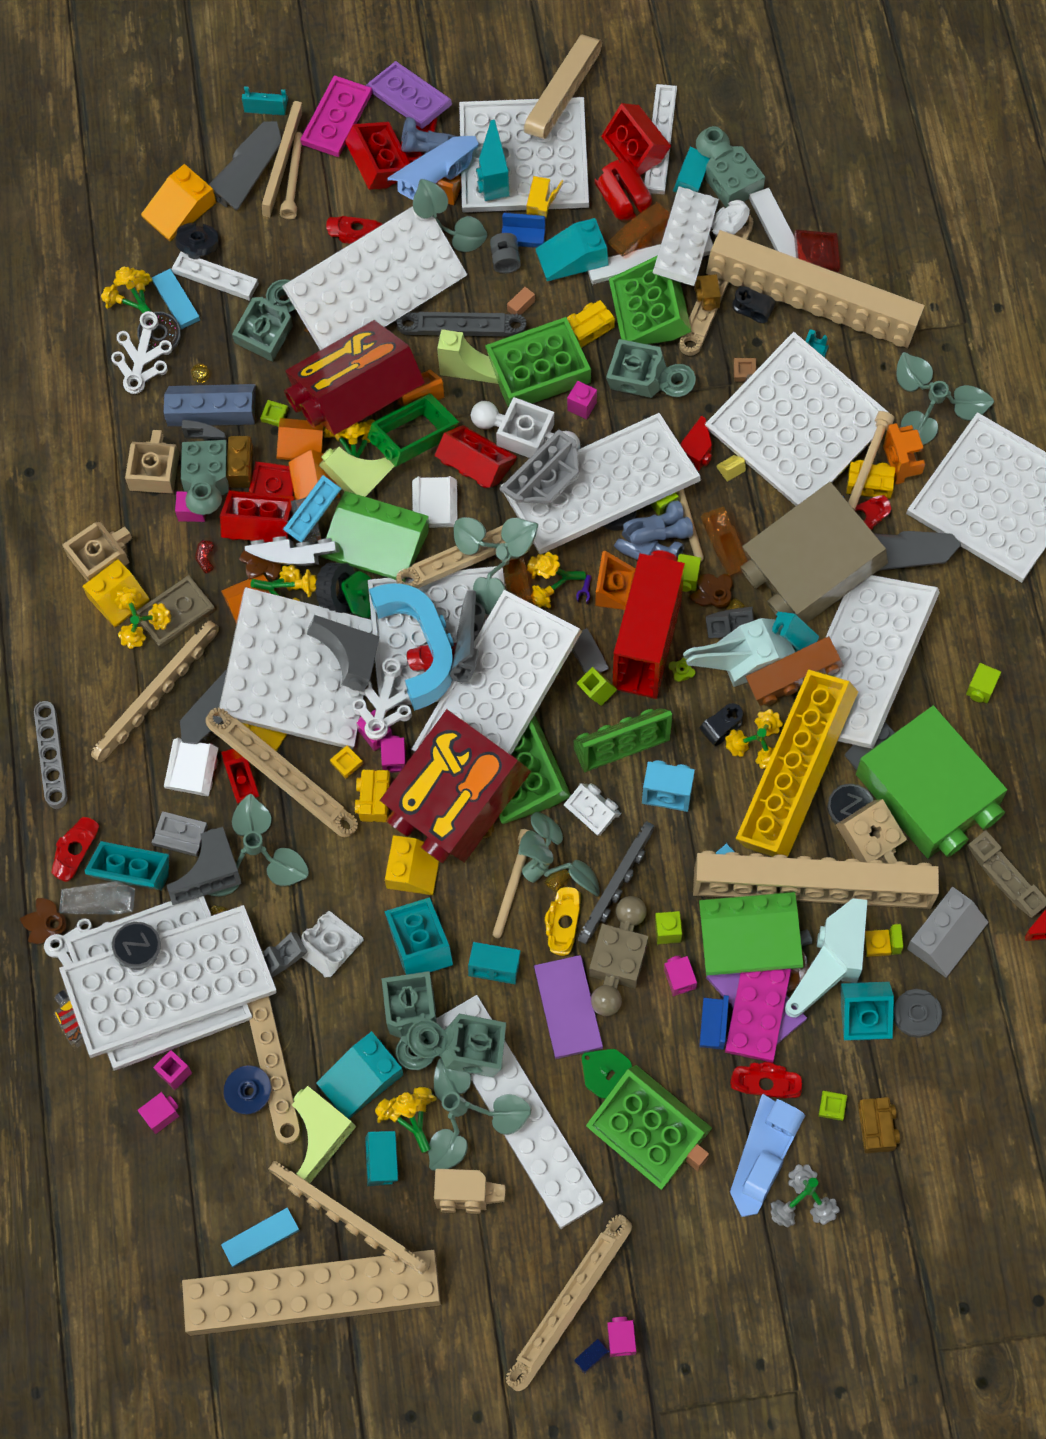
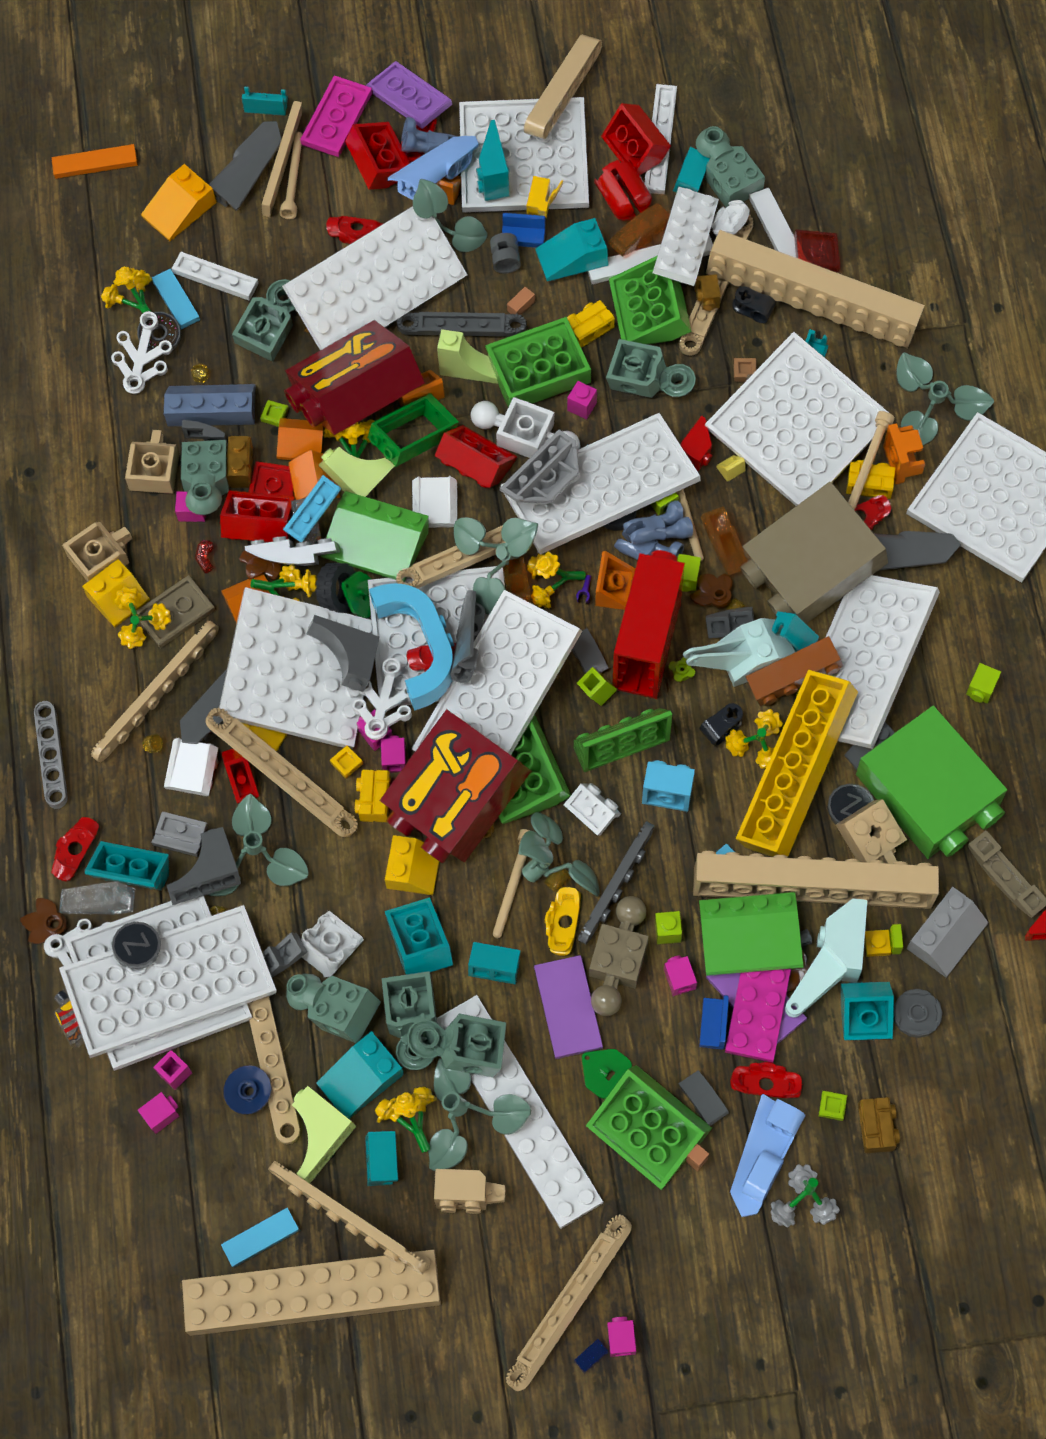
(94, 161): none -> orange tile
(152, 743): none -> clear yellow hinge
(196, 240): black plate -> none
(333, 1004): none -> sand green brick
(703, 1098): none -> dark grey slope

